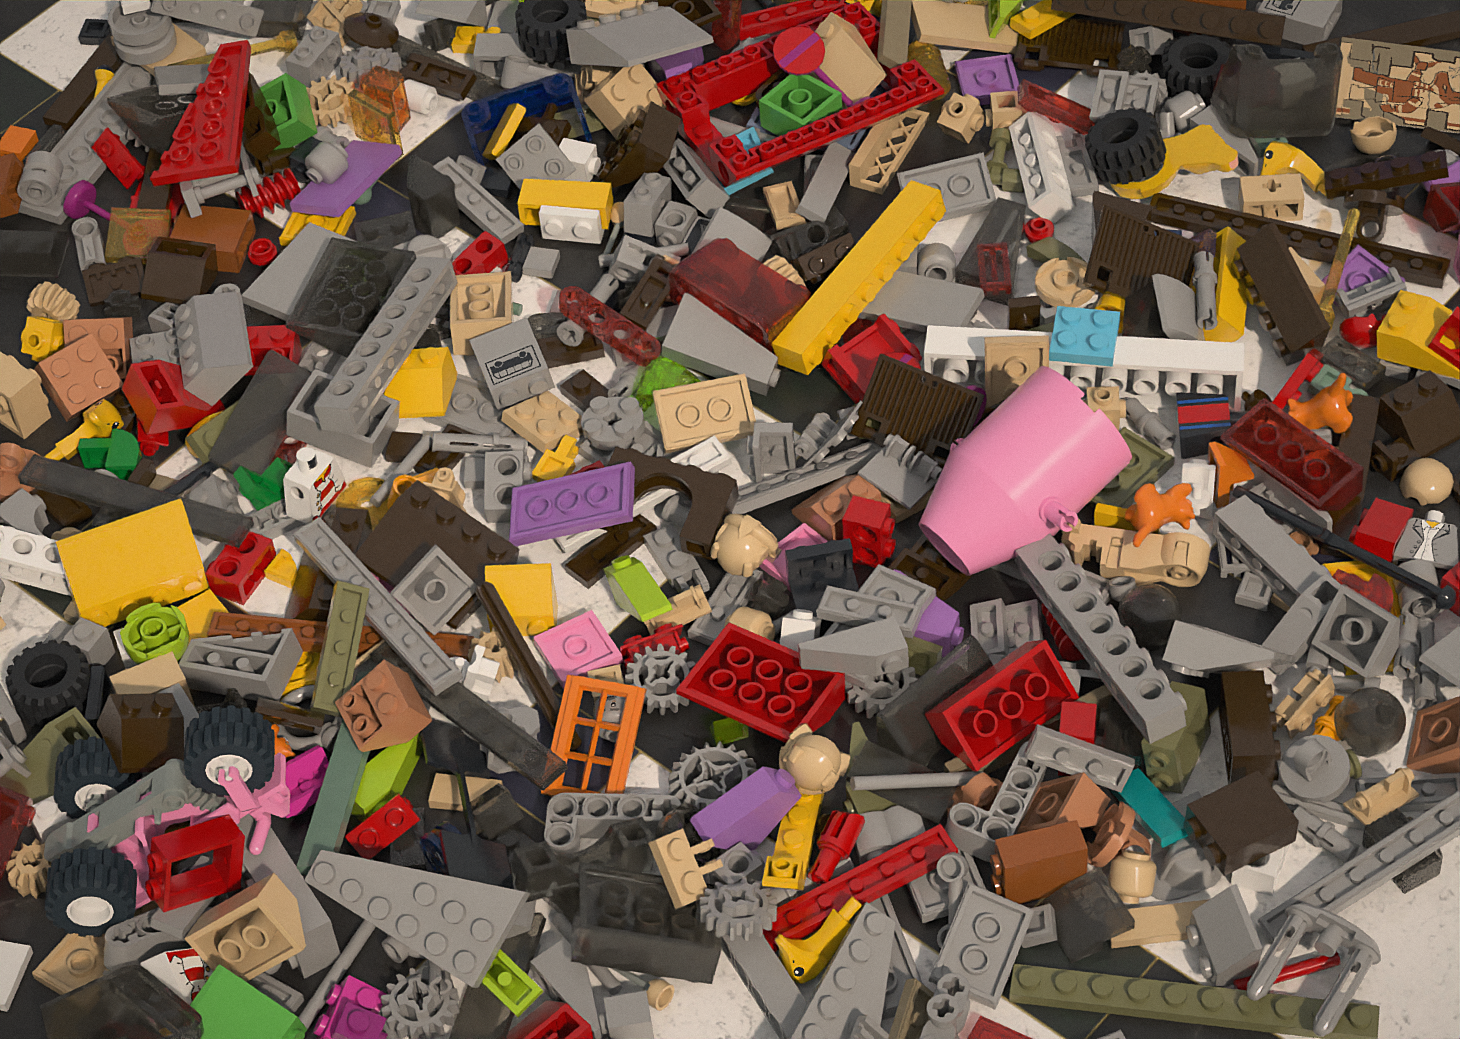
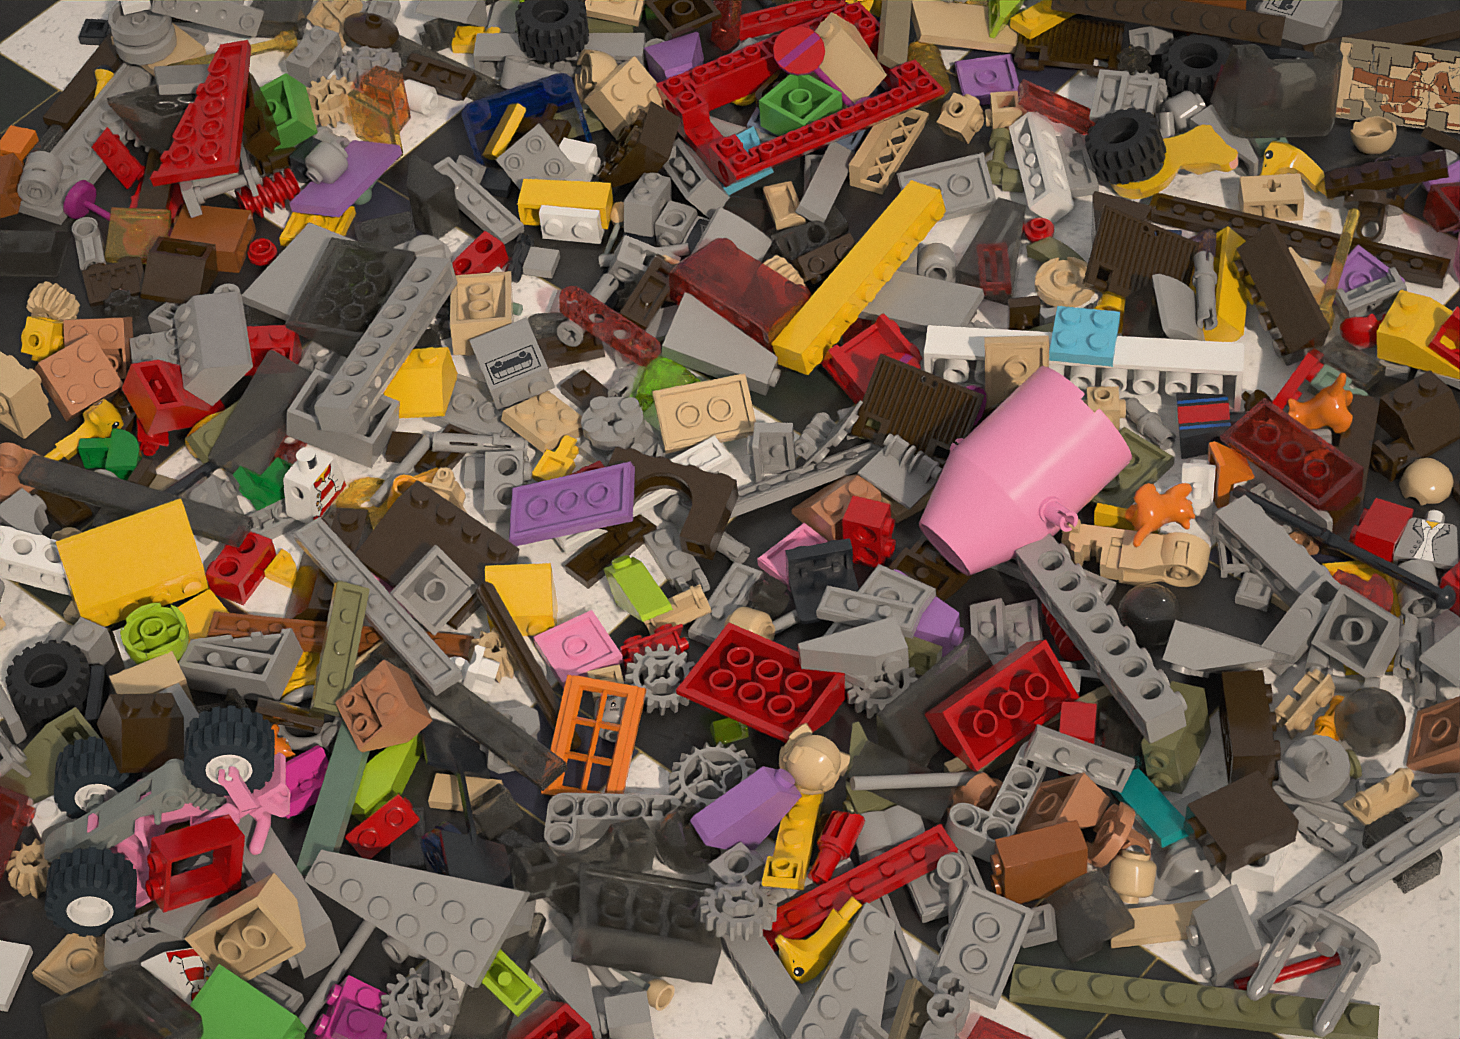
(633, 37): light grey slope -> none
(680, 868): tan hinge -> none
(743, 545): tan helmet -> none
(799, 628): white brick -> none
(1120, 585): light grey hinge -> none

